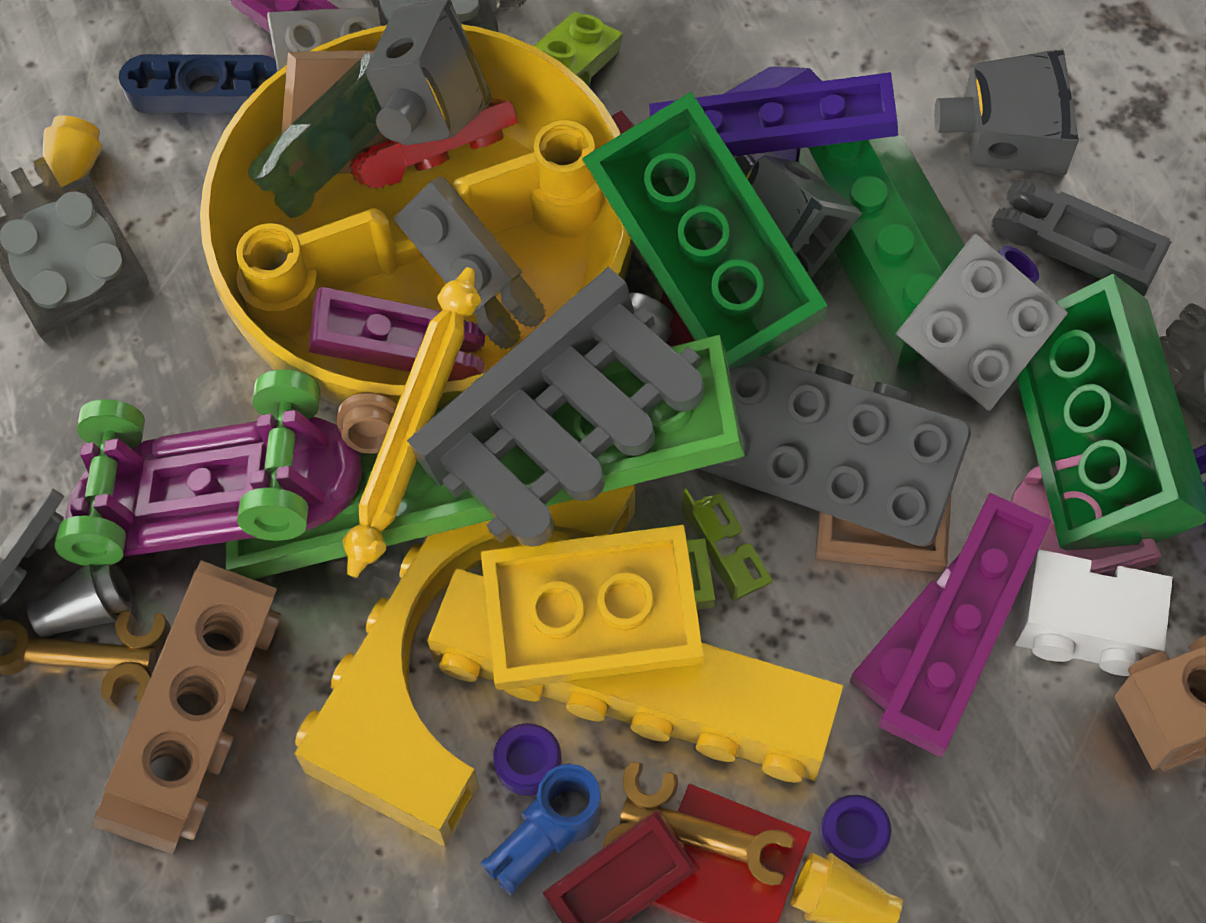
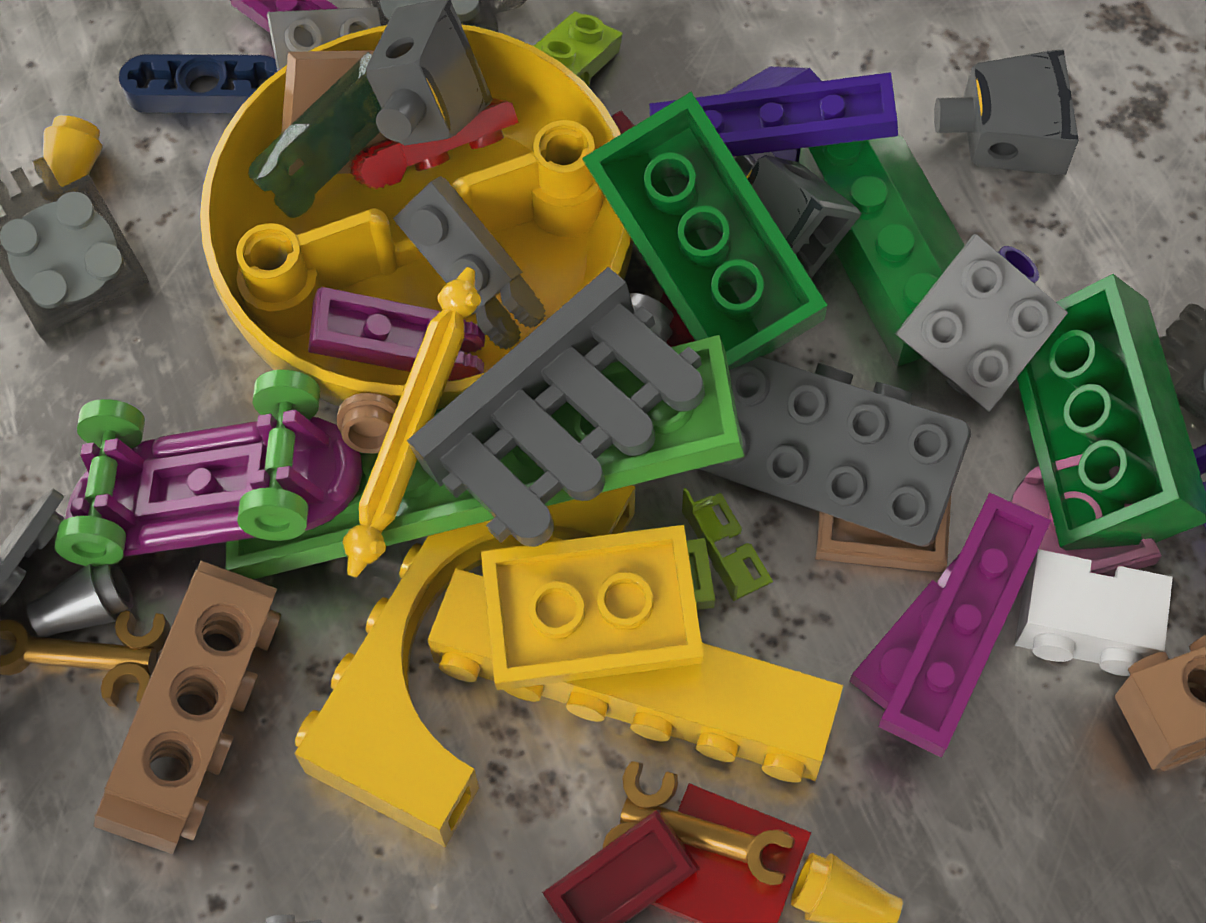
(525, 756): dark purple tile -> none
(545, 829): blue pin -> none
(855, 830): dark purple tile -> none
(1081, 235): dark grey hinge -> none

